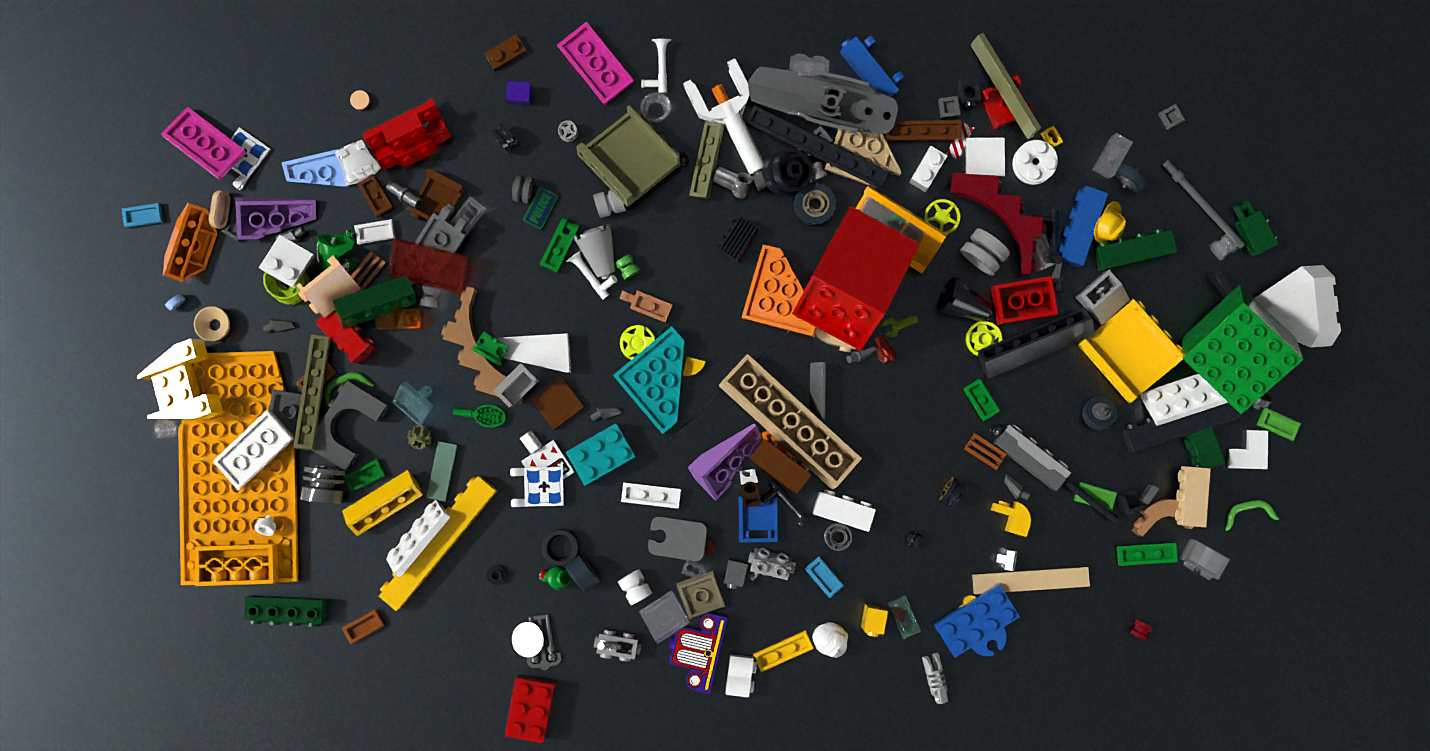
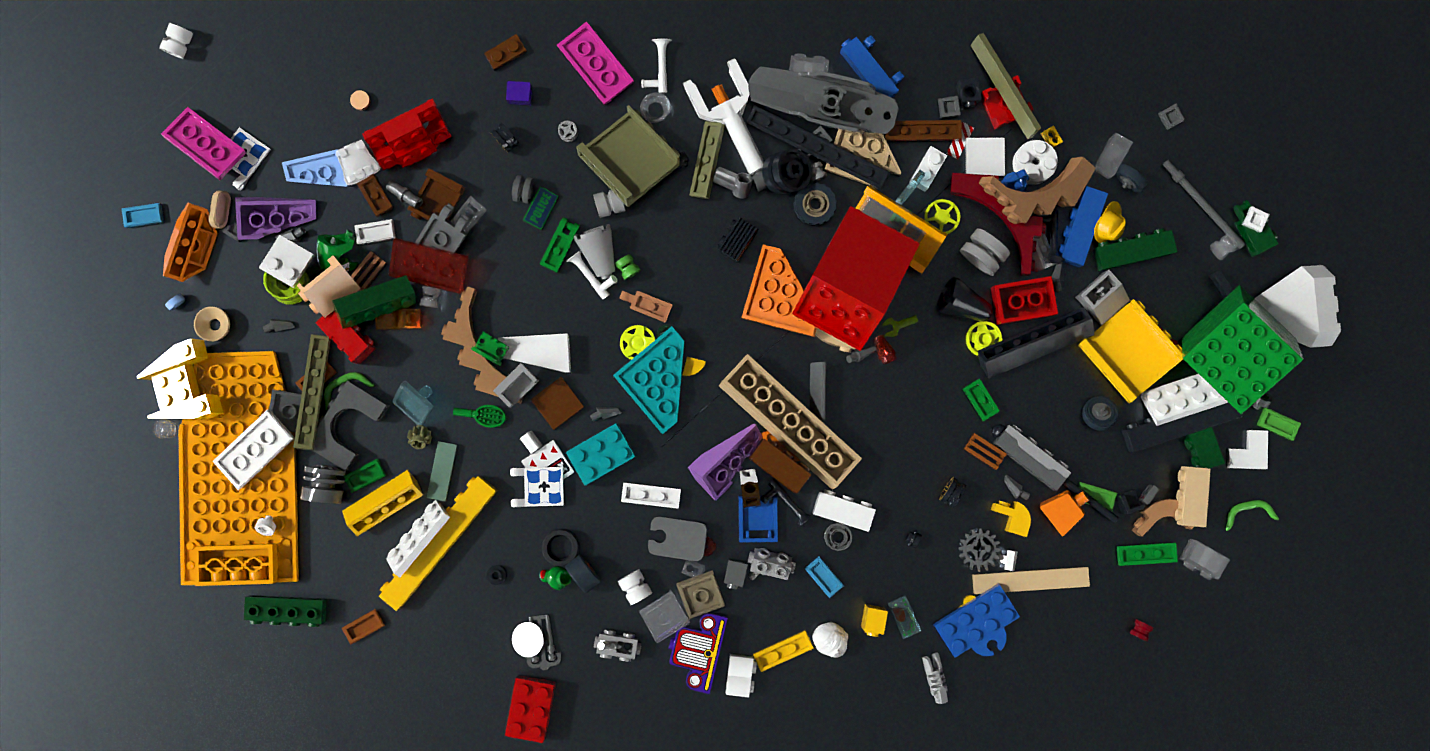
(176, 40): none -> white wheel
(910, 187): none -> clear light blue tile
(988, 550): none -> dark grey gear
(1016, 180): none -> blue piece
(1061, 191): none -> medium nougat arch
(1064, 510): none -> orange torso
(1255, 219): none -> white tile

